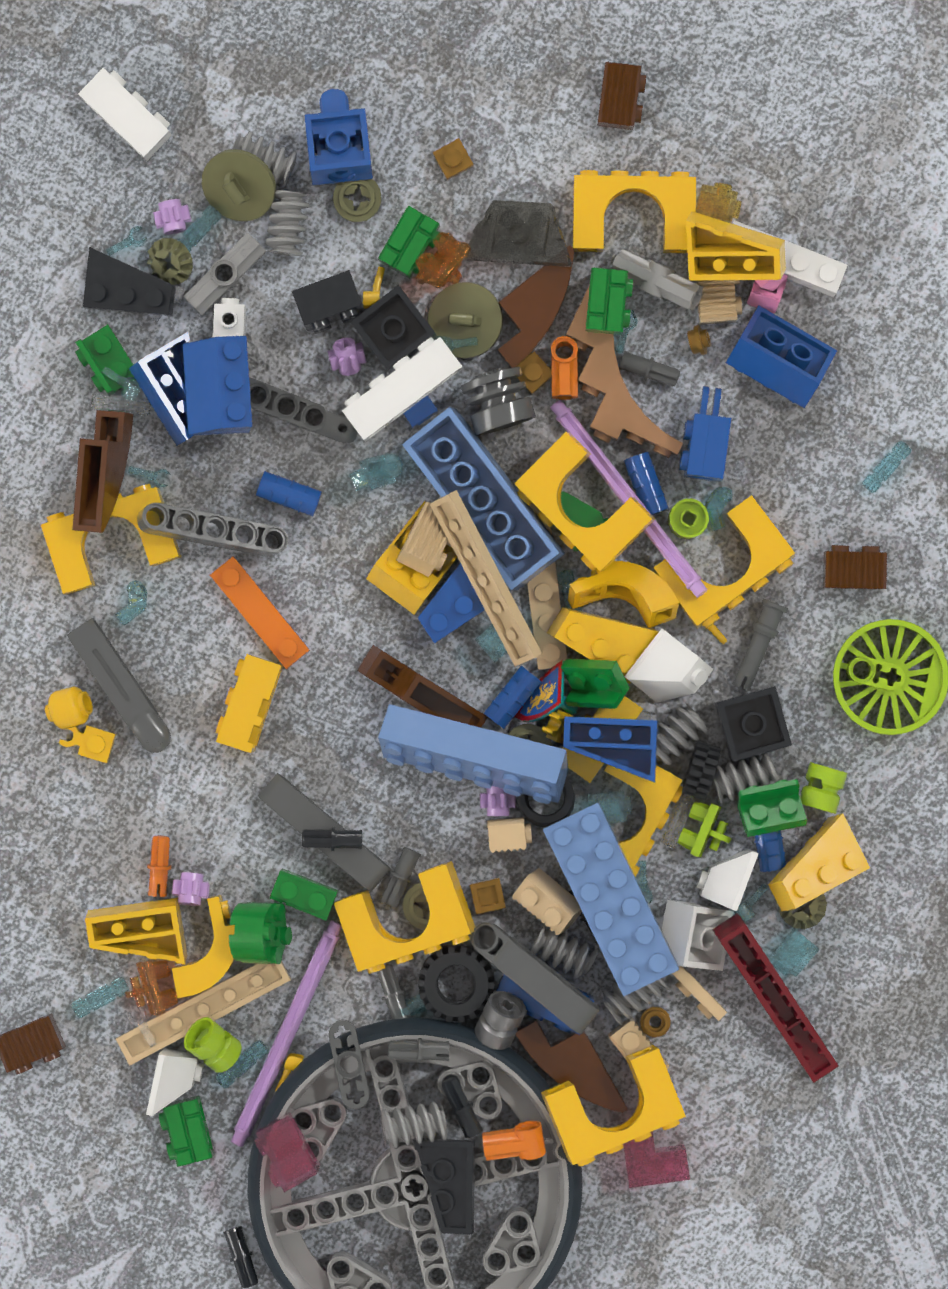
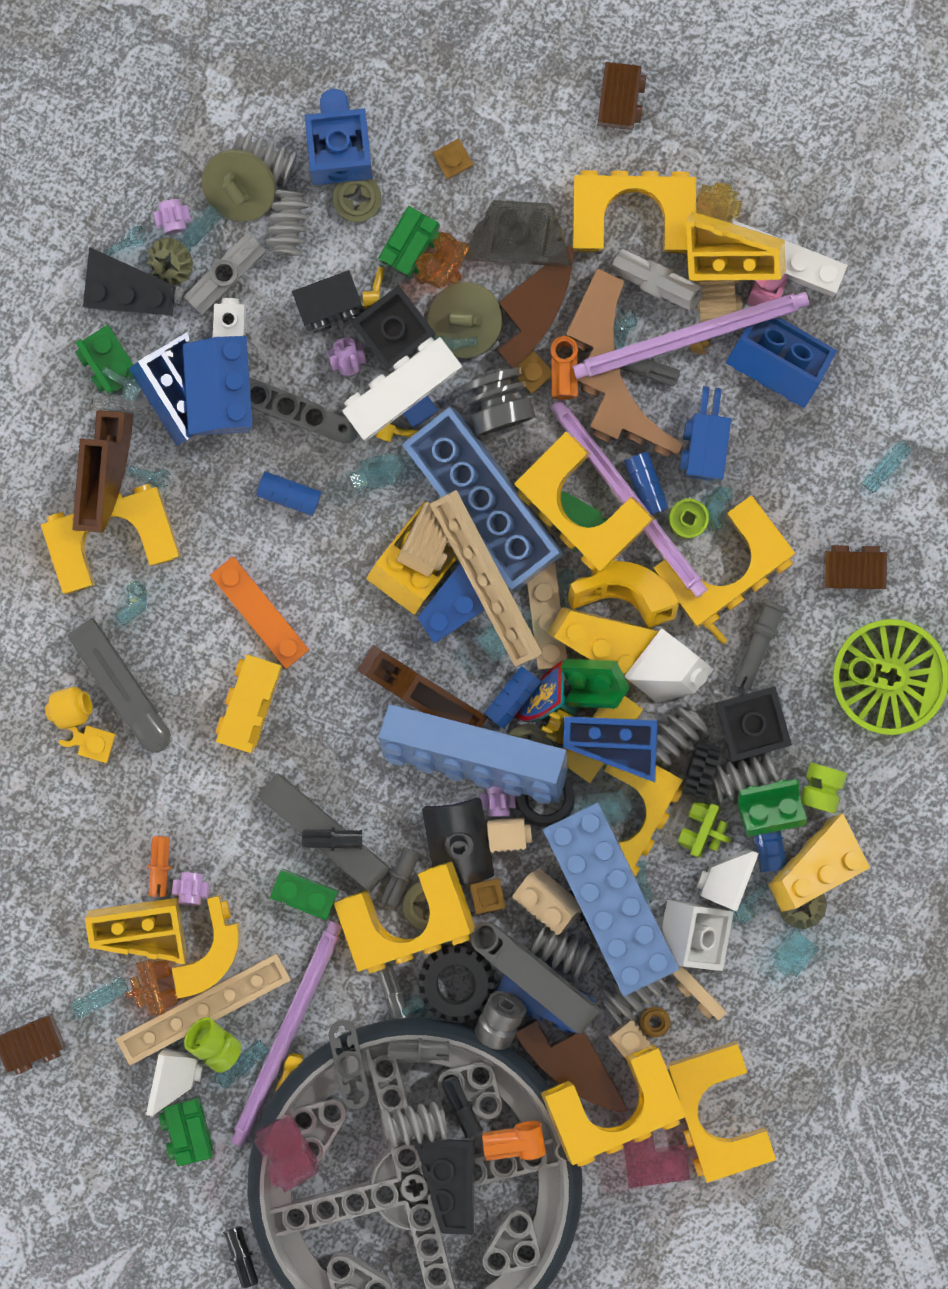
(126, 113): white brick -> none
(143, 1027): clear hand -> none
(226, 525): dark grey beam -> none
(259, 933): green brick -> none
(387, 433): none -> yellow hand
(460, 836): none -> black shield
(607, 301): green brick -> none
(690, 335): none -> lavender piece
(716, 1155): none -> yellow arch
(775, 997): dark red slope -> none

